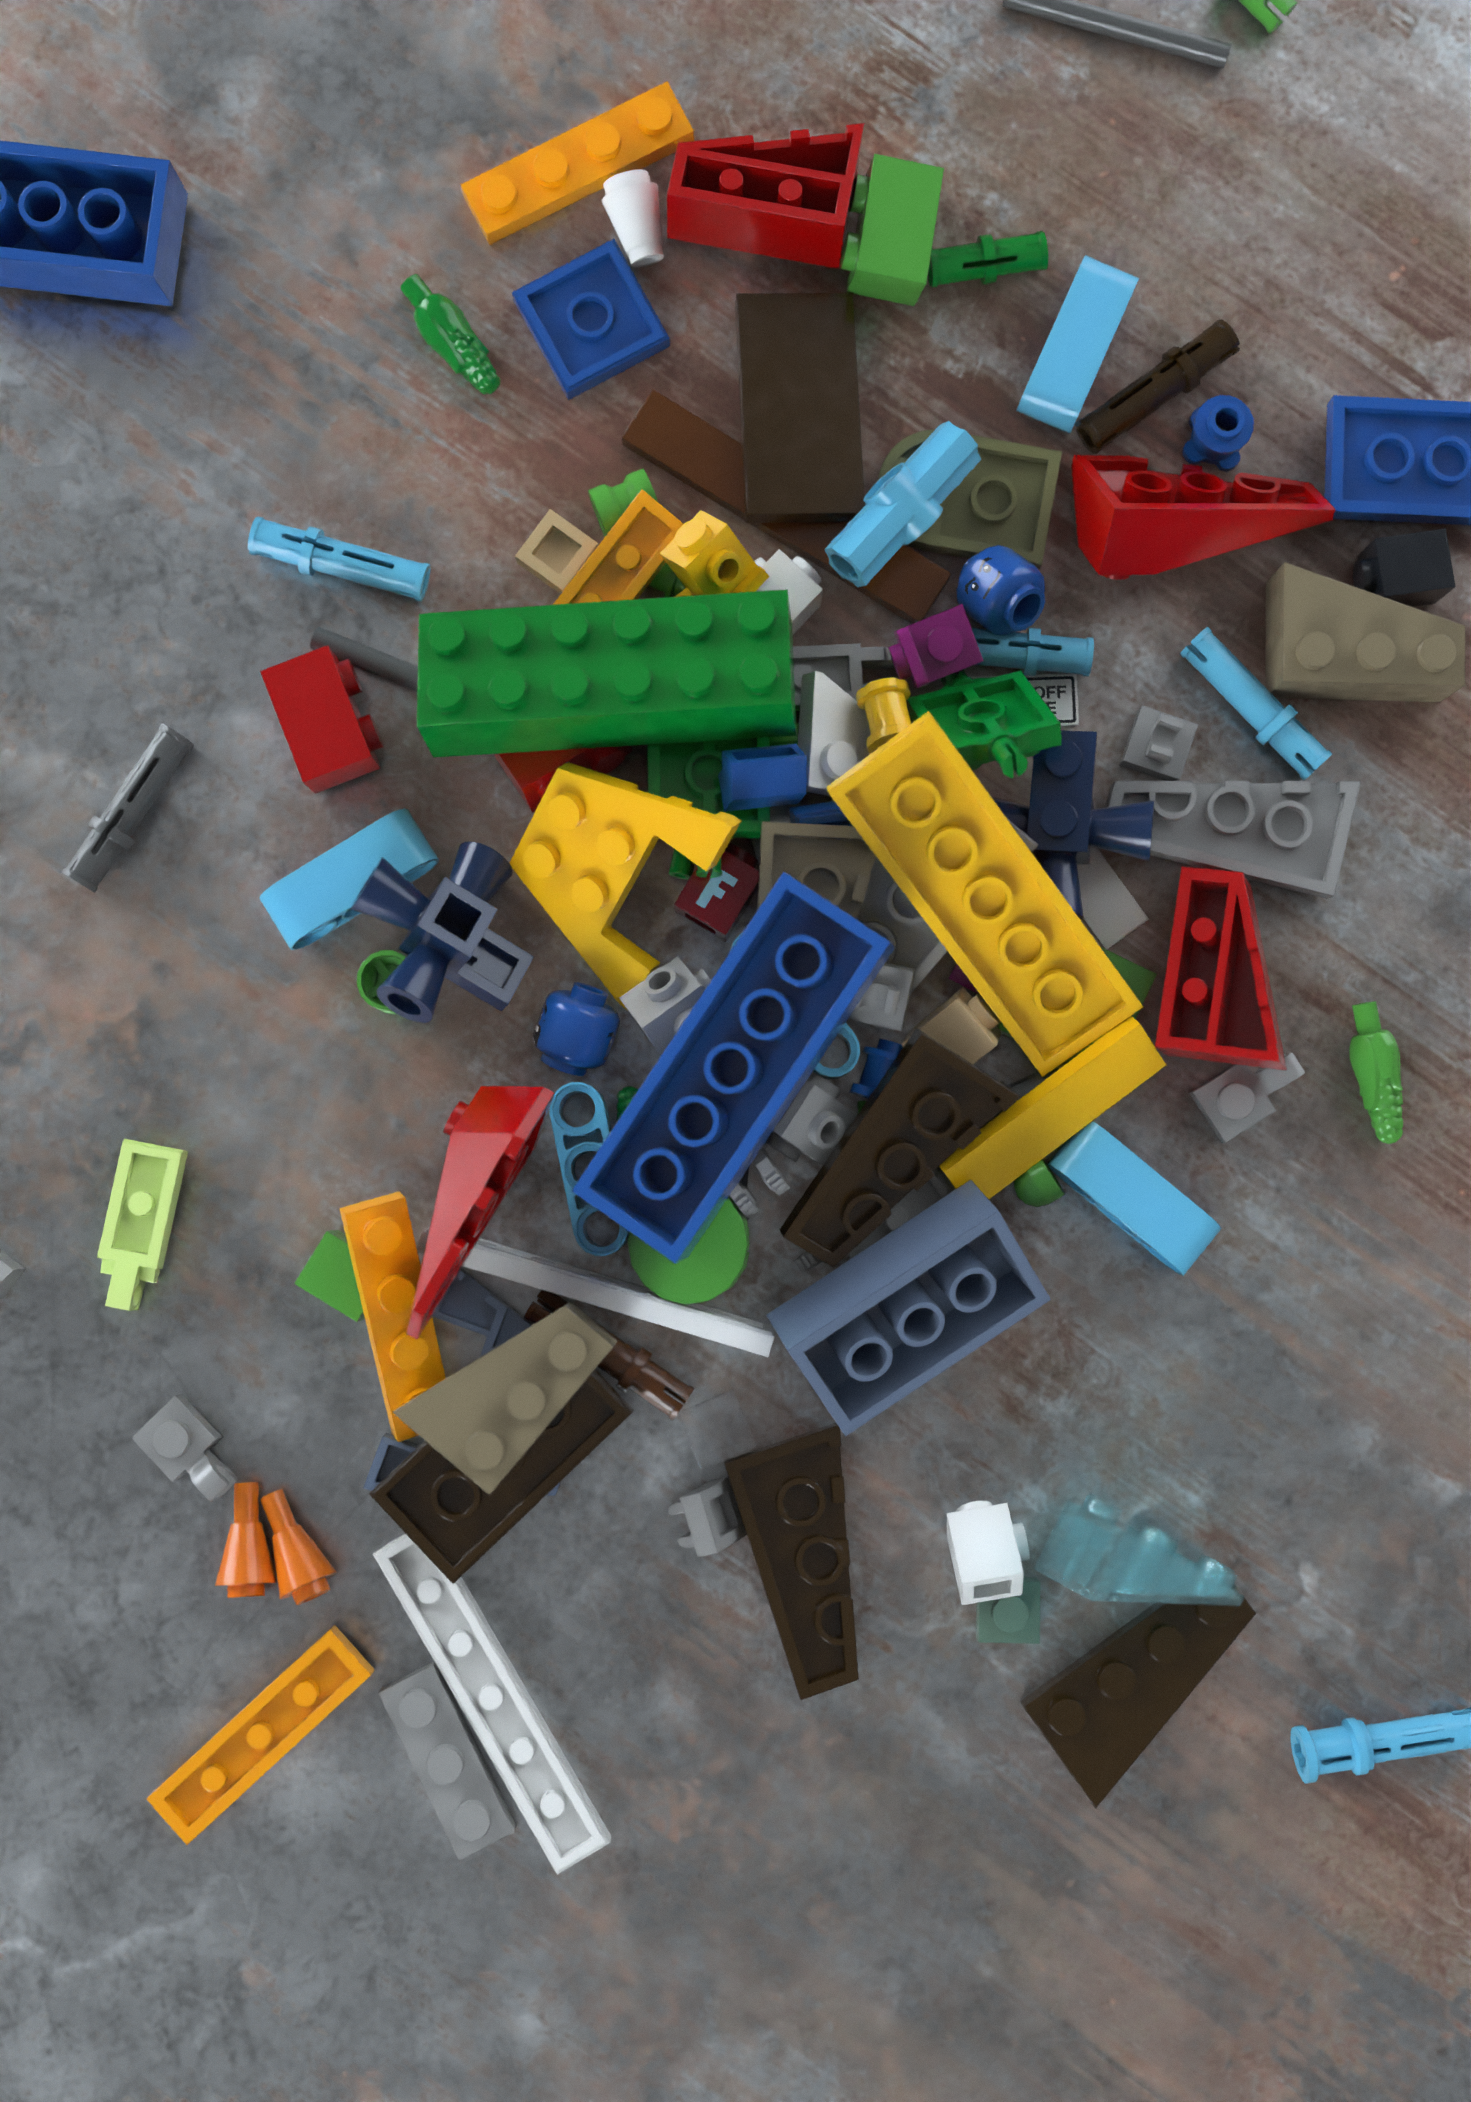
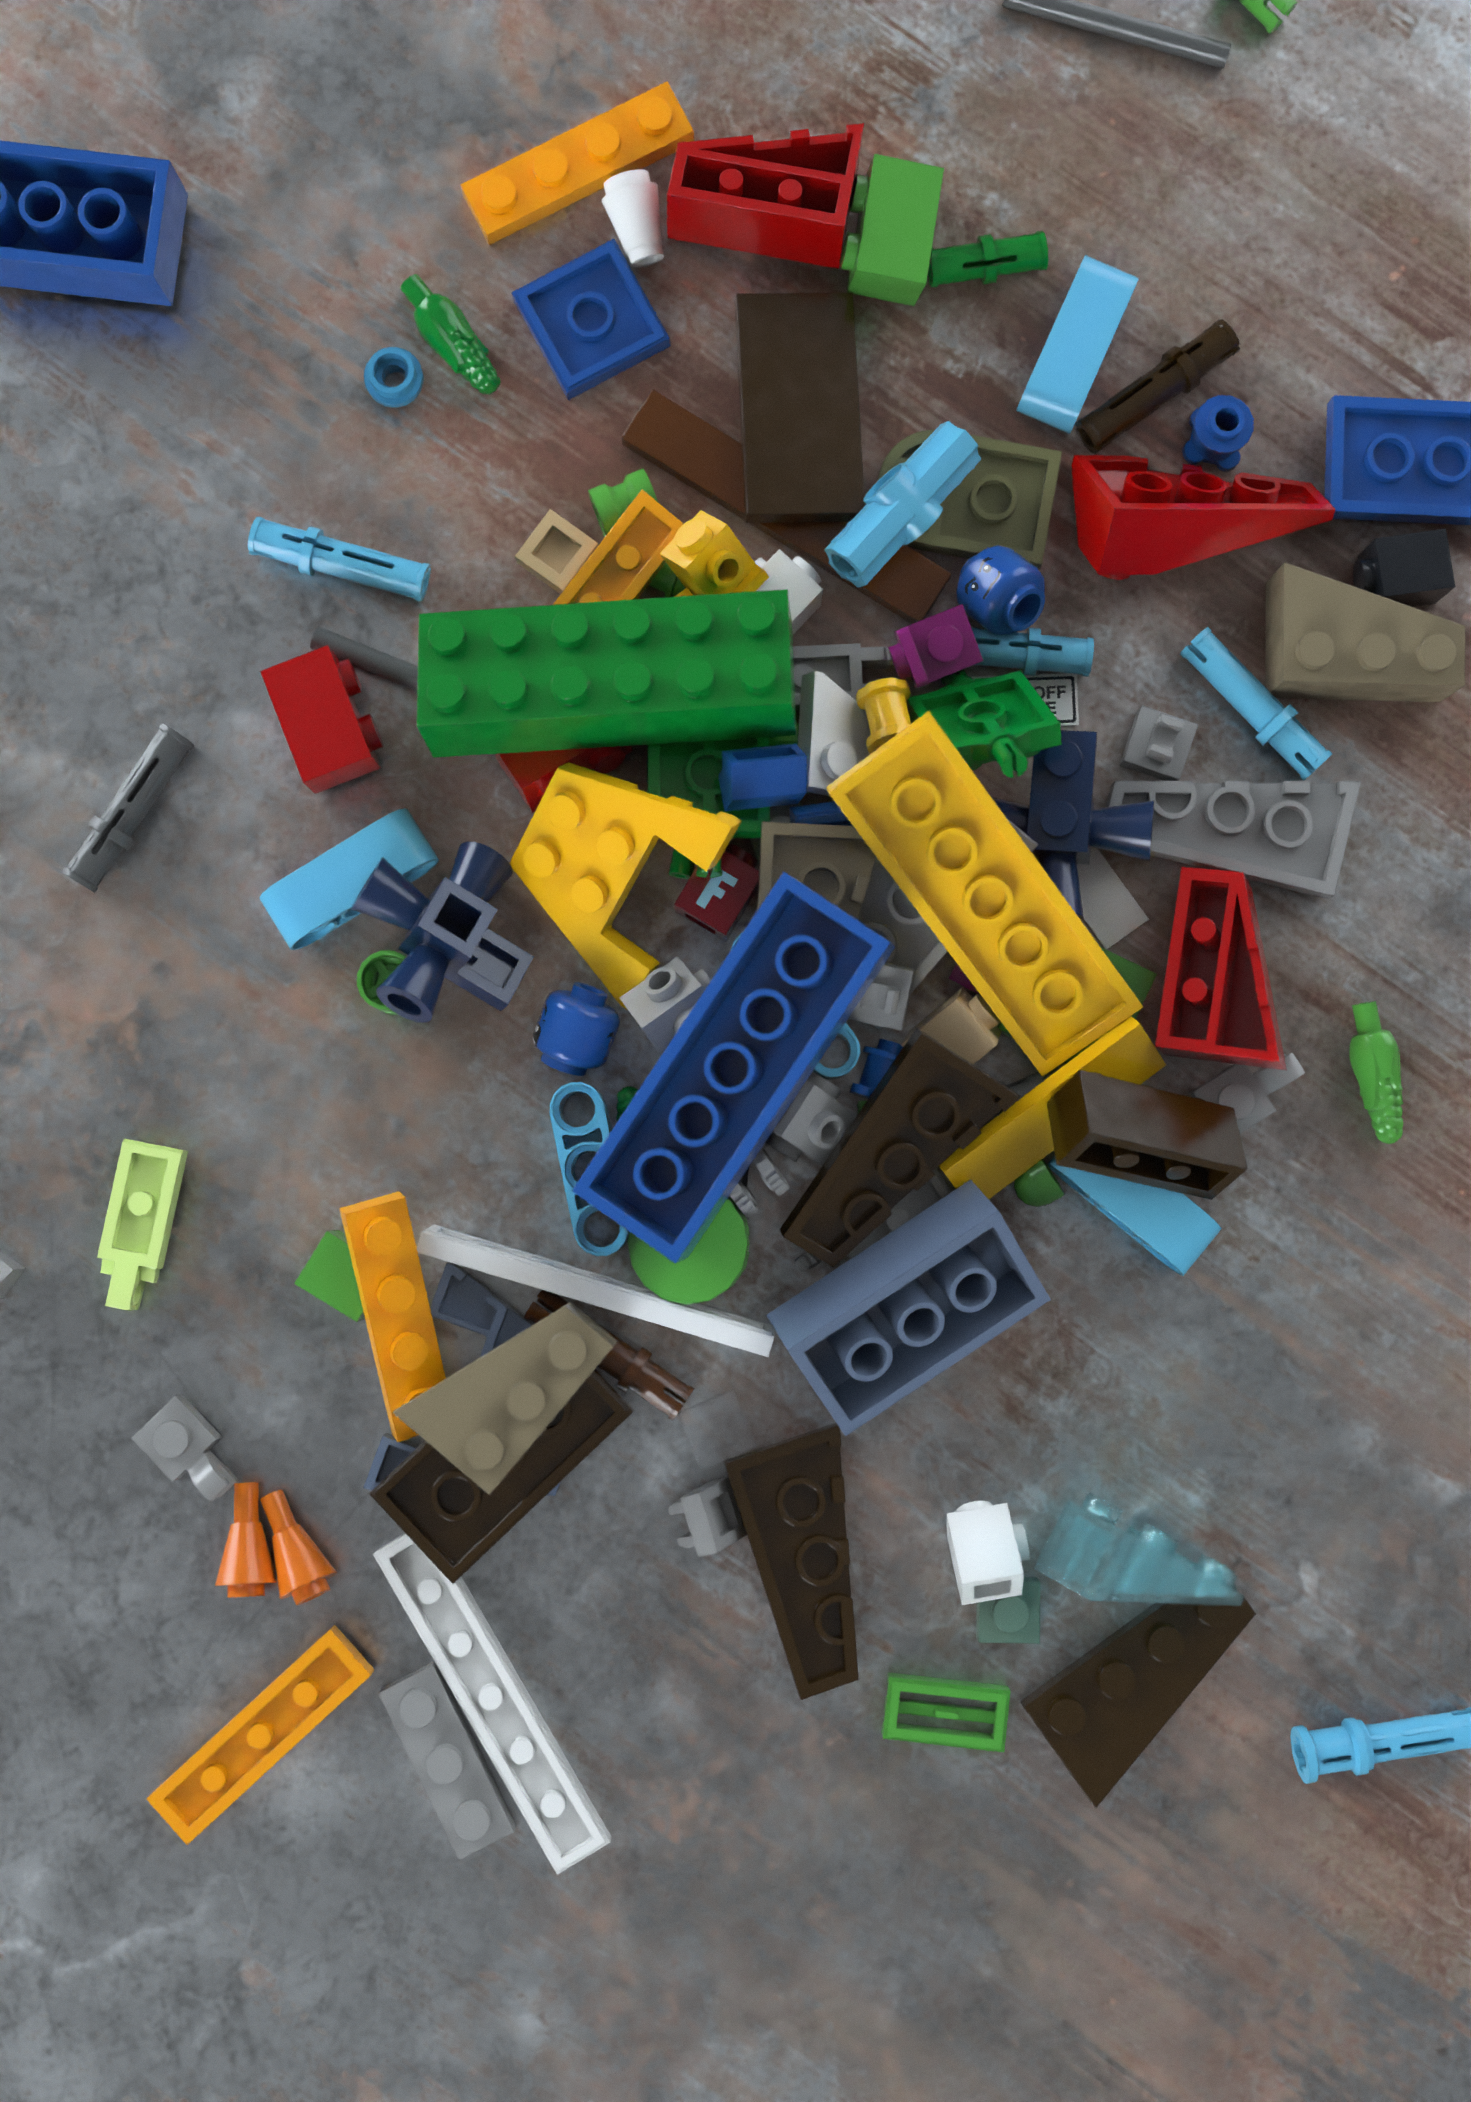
(390, 361): none -> dark azure plate
(482, 1161): red wedge -> none
(949, 1688): none -> bright green tile
(1145, 1135): none -> dark brown brick

